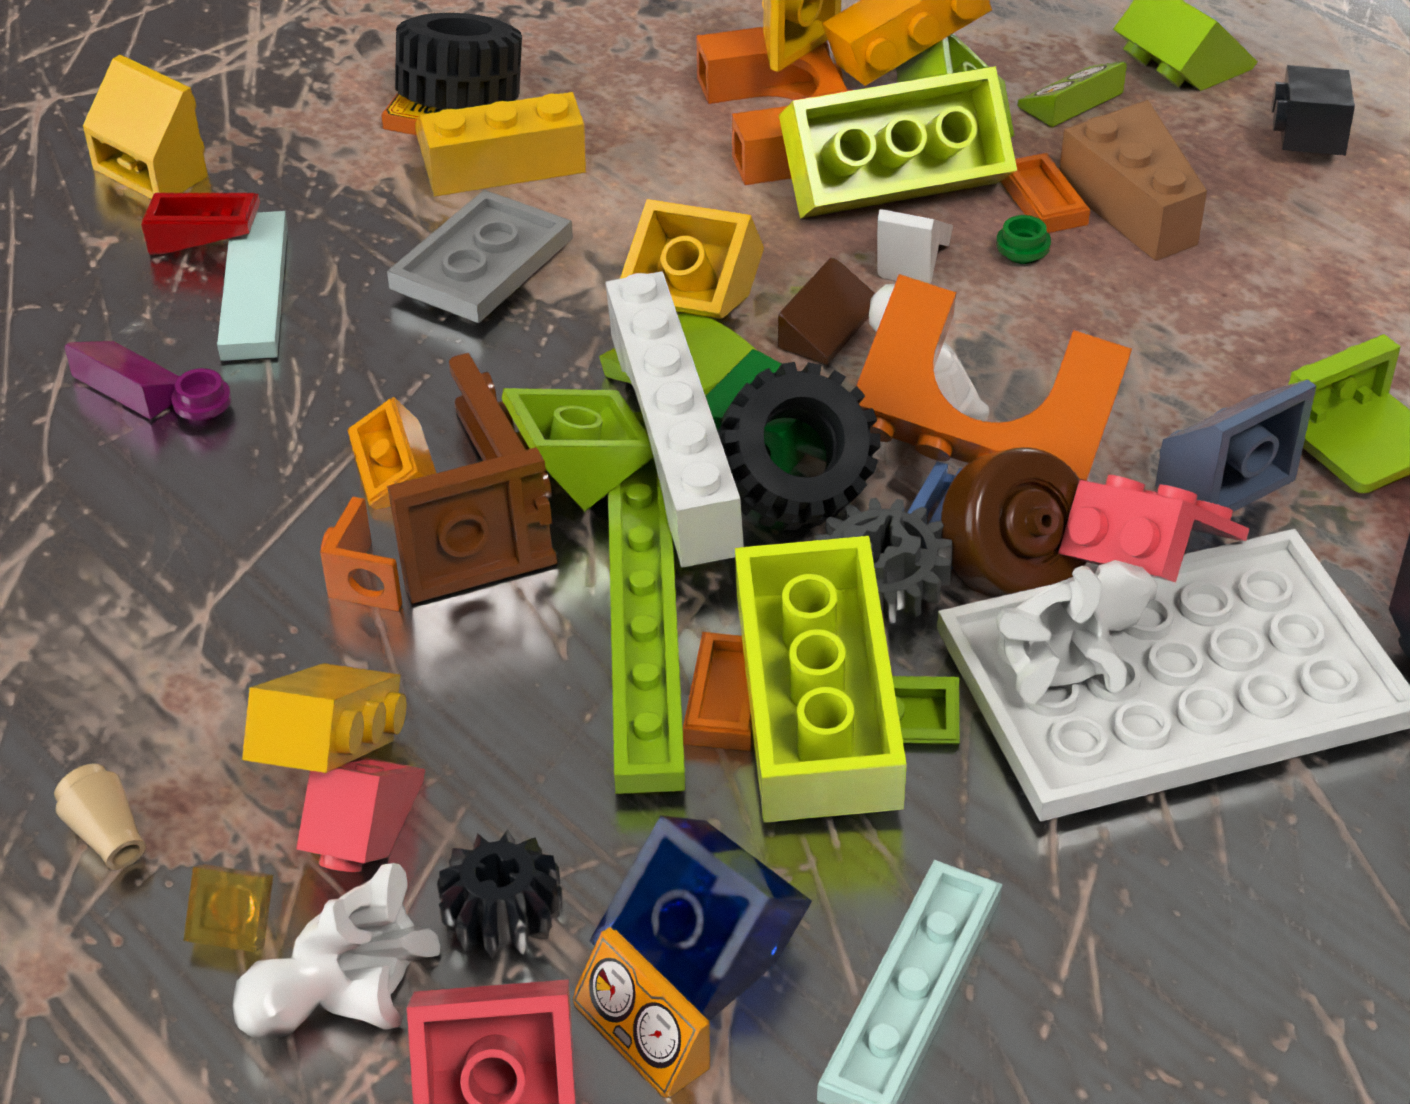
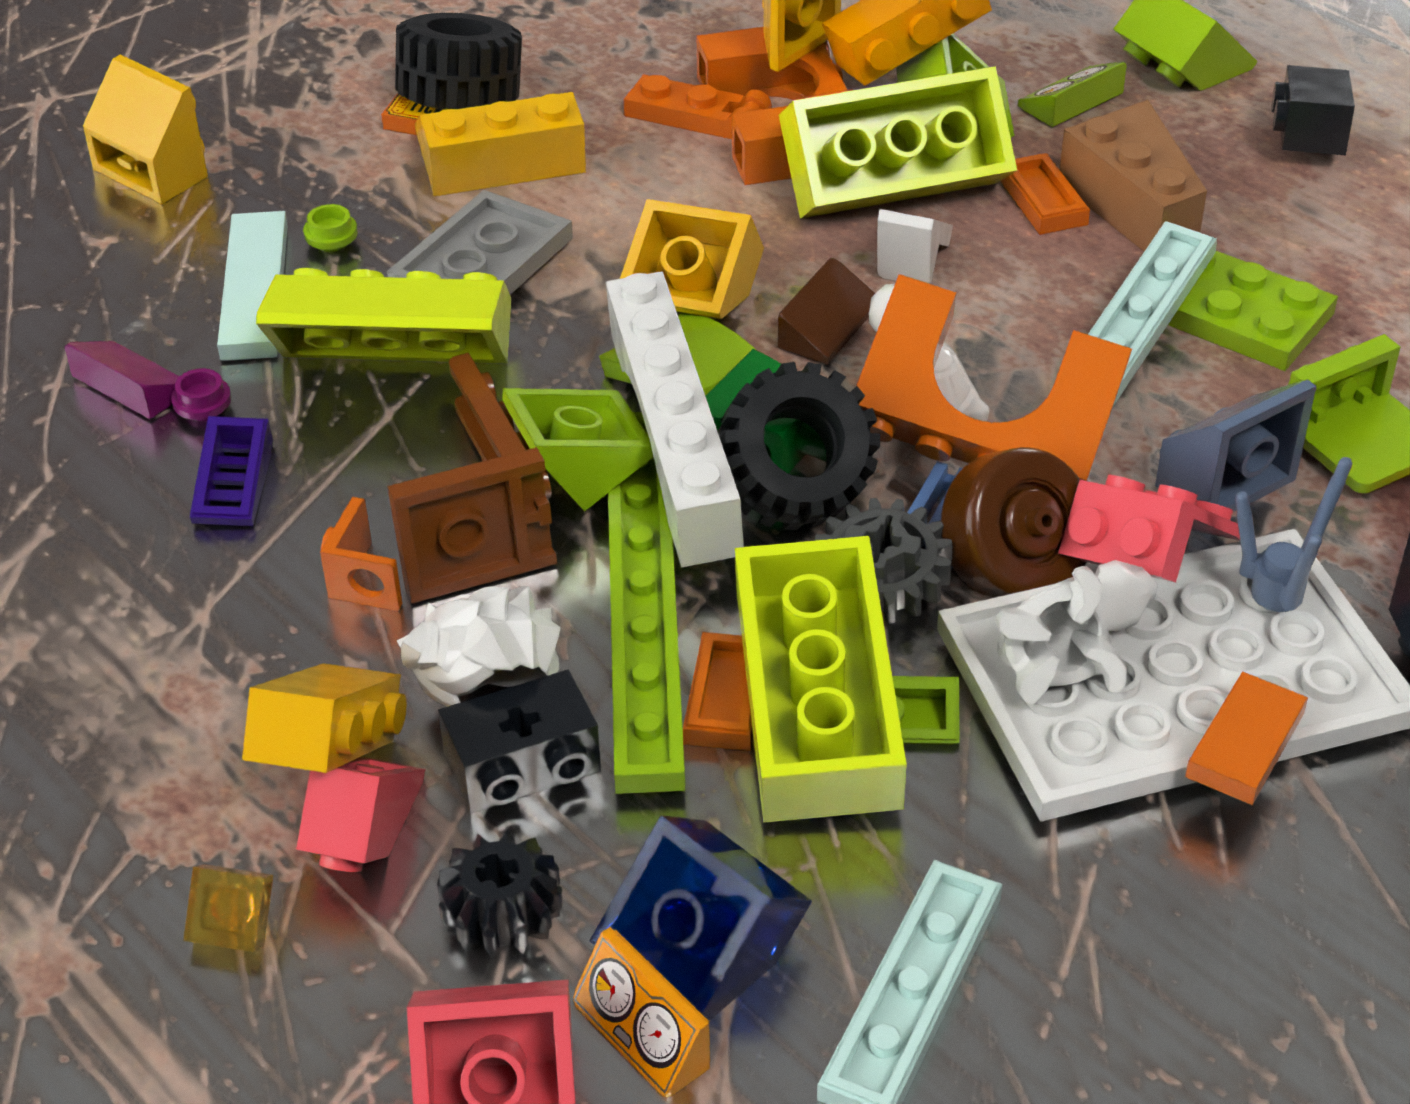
(99, 813): tan cone -> none
(196, 219): red slope -> none
(235, 436): none -> dark purple slope
(330, 228): none -> lime plate
(340, 961): white animal -> none
(387, 316): none -> neon yellow slope
(389, 450): light orange slope -> none
(480, 642): none -> white hair
(520, 740): none -> black brick
(689, 106): none -> orange plate
(1023, 239): green plate -> none
(1154, 292): none -> light aqua tile
(1246, 738): none -> orange tile
(1254, 311): none -> lime plate
(1284, 568): none -> sand blue plant

